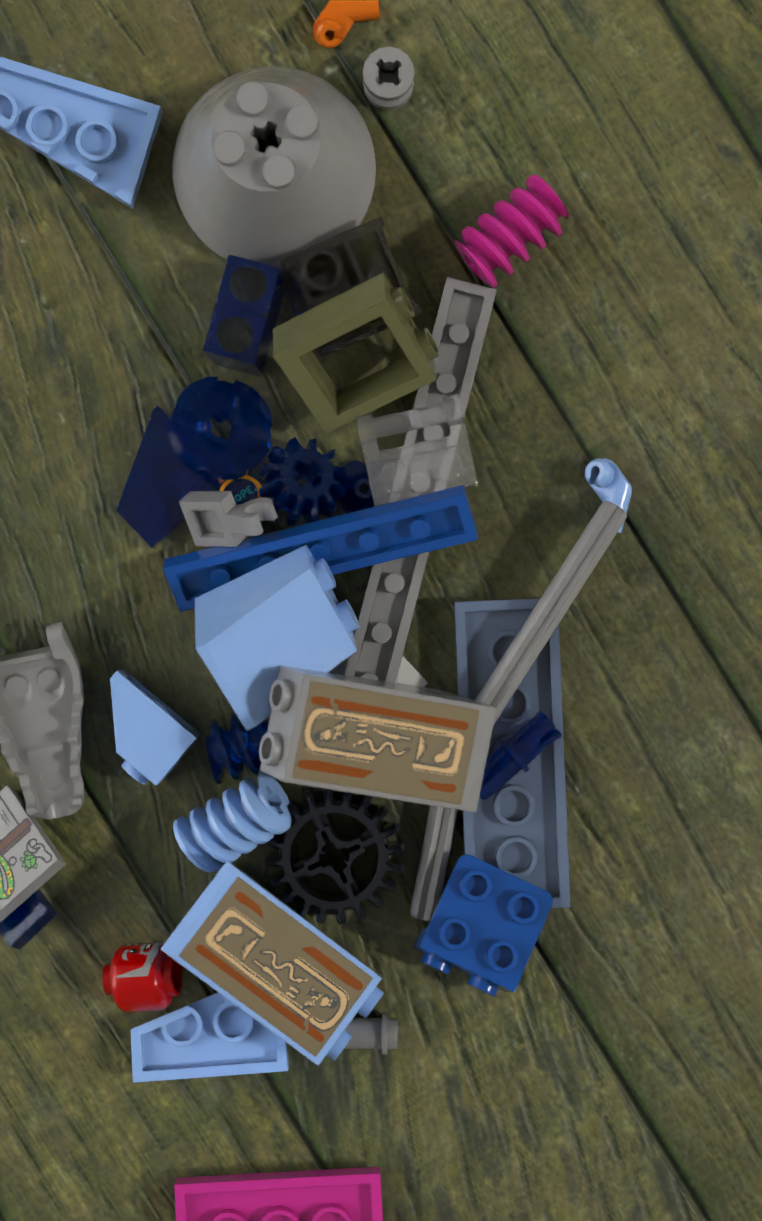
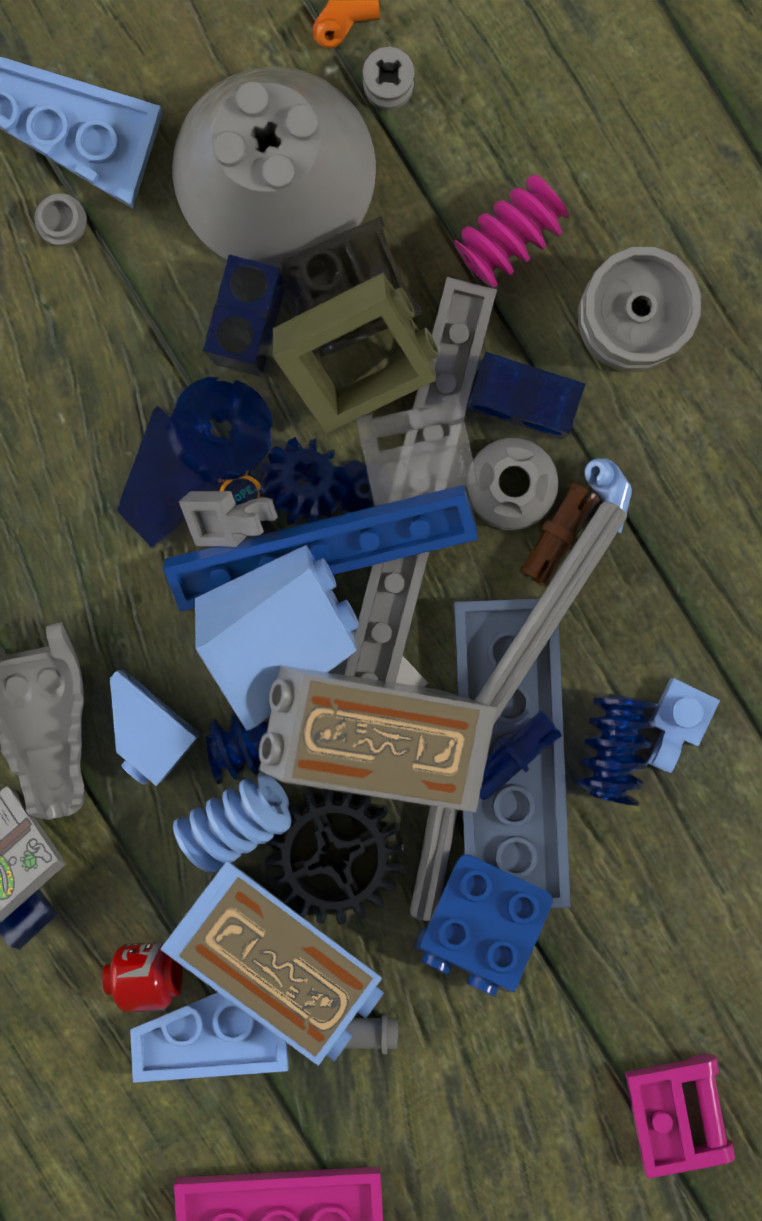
(60, 219): none -> light grey plate
(506, 511): none -> light grey piece
(525, 396): none -> clear blue brick
(559, 534): none -> reddish brown pin
(617, 748): none -> clear blue piece
(663, 1118): none -> dark pink plate
(665, 295): none -> light grey wheel
(682, 717): none -> light blue plate

